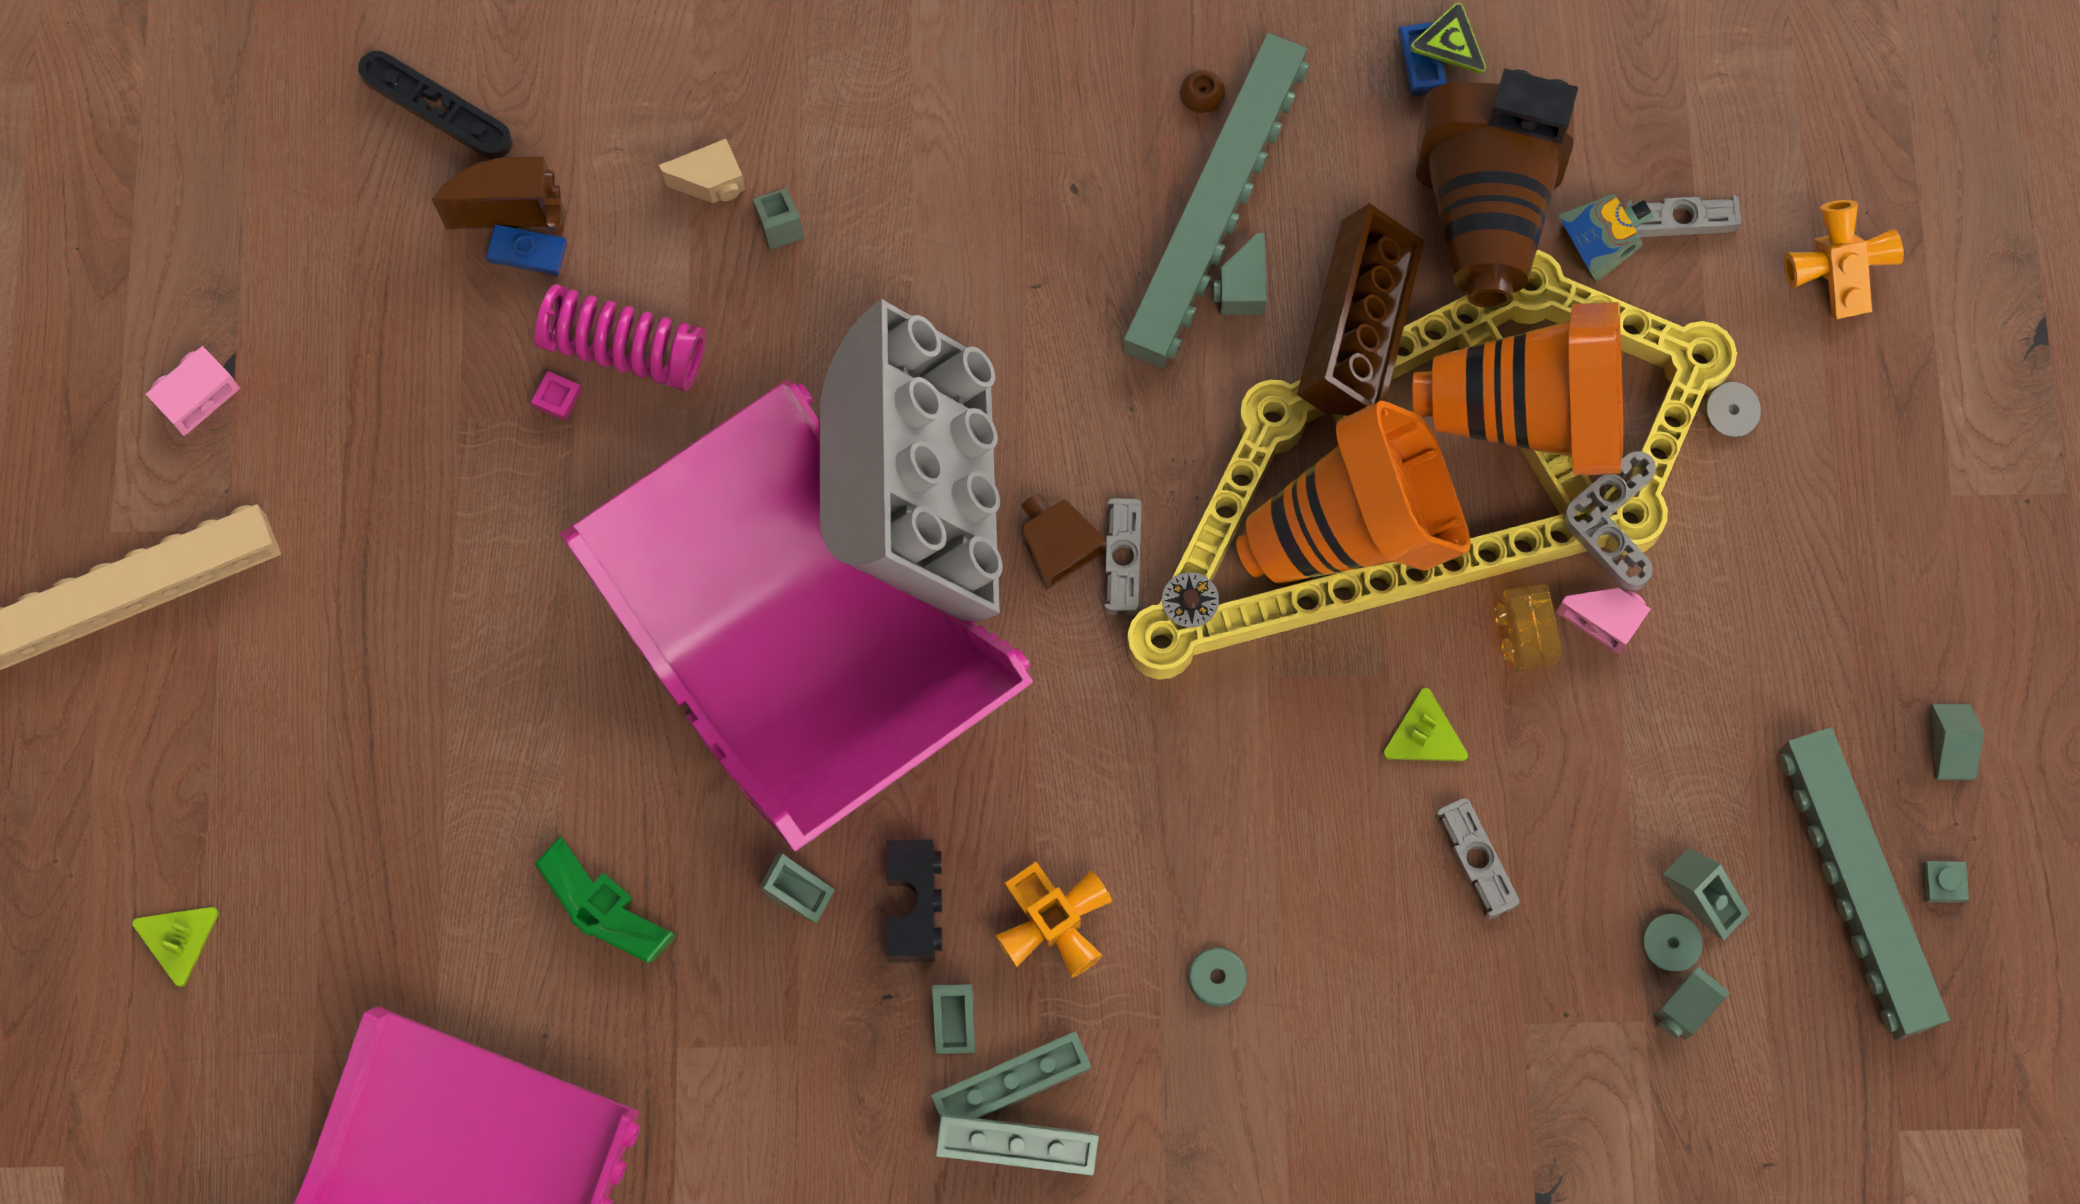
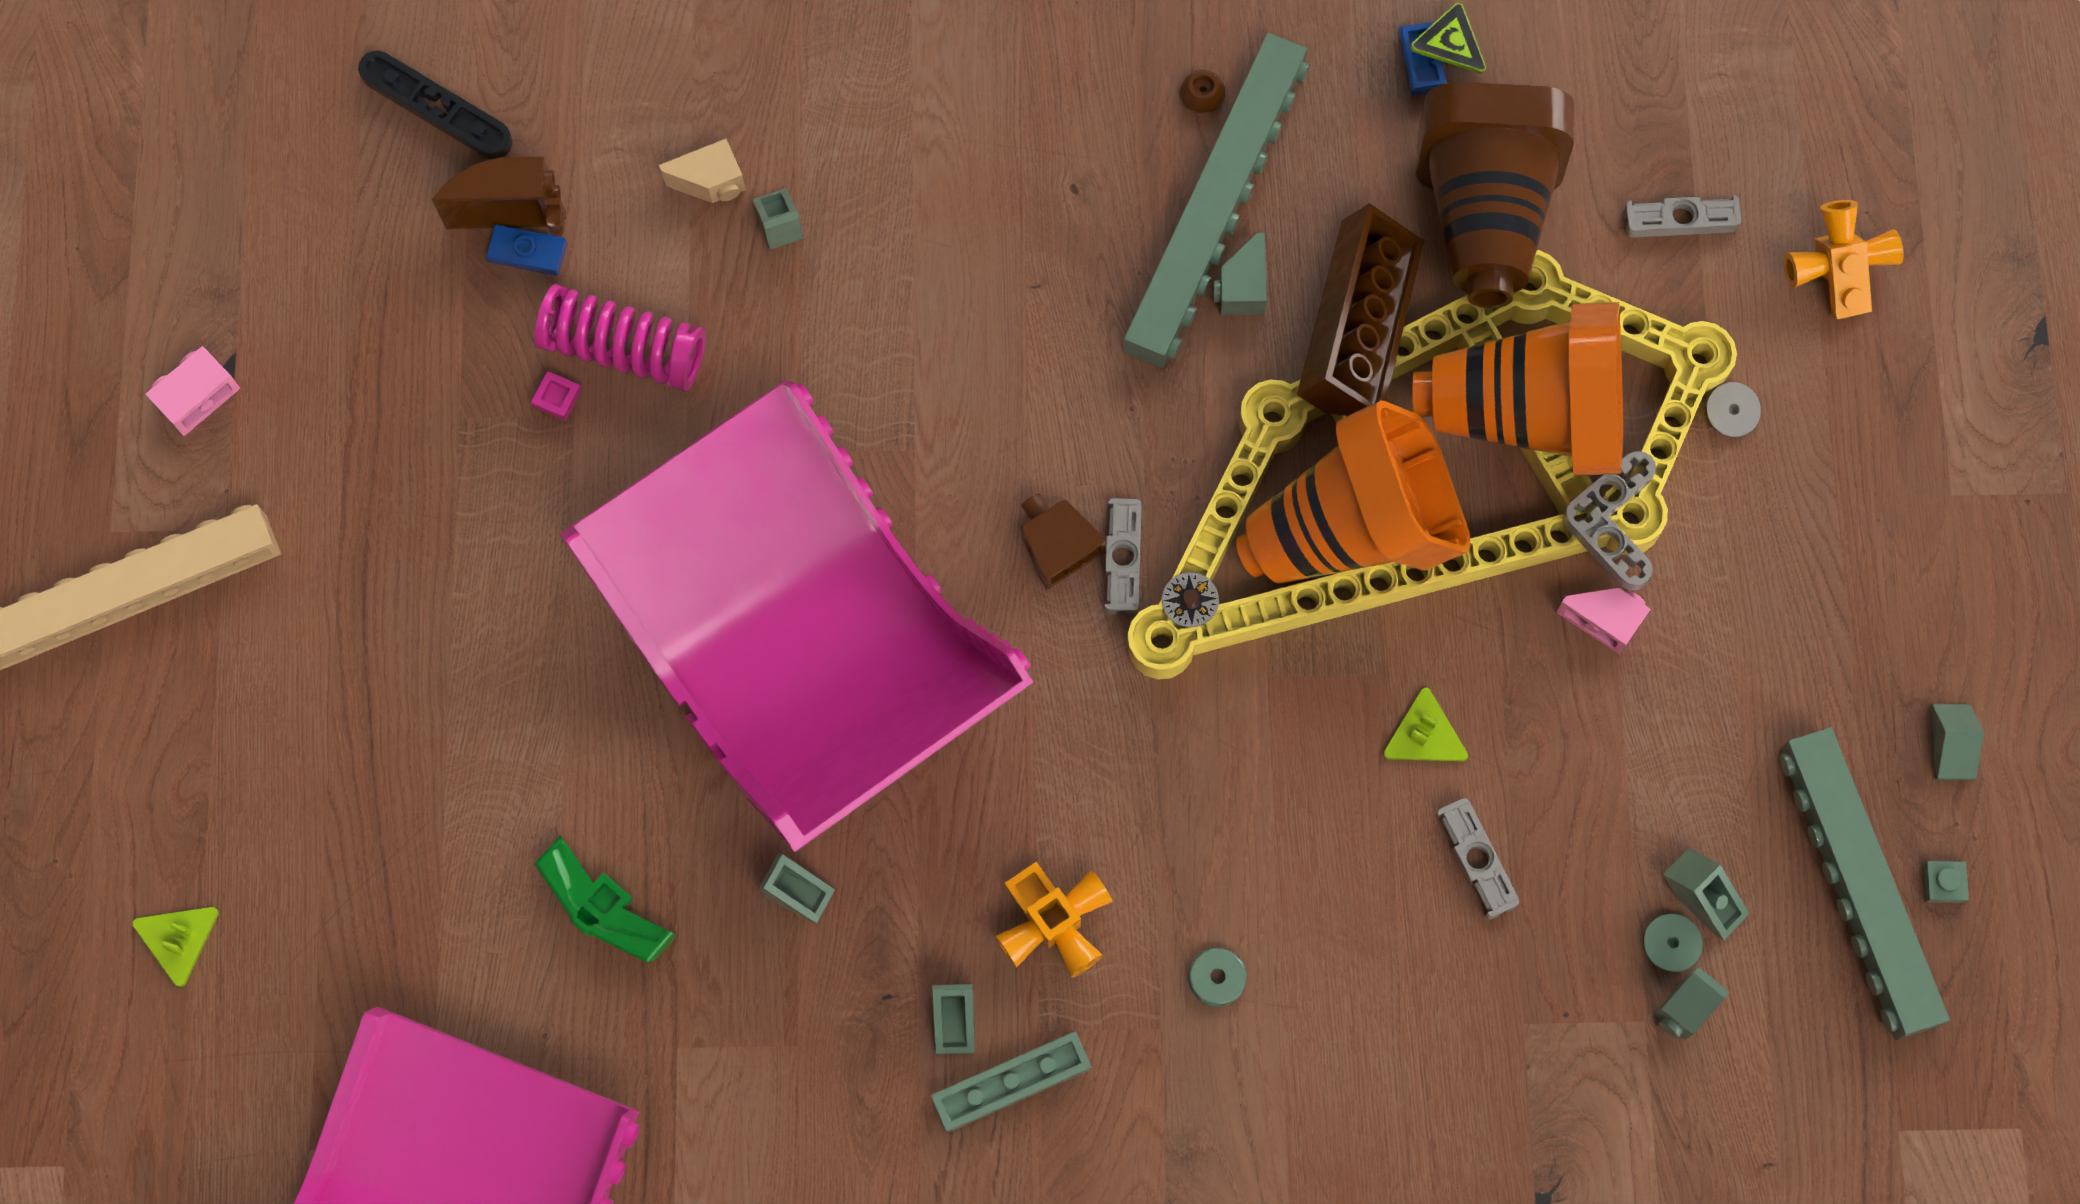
(912, 462): light grey brick -> none
(914, 935): black arch -> none
(1016, 1144): plate -> none
(1529, 628): clear yellow brick -> none
(1533, 105): black brick -> none
(1605, 232): torso -> none

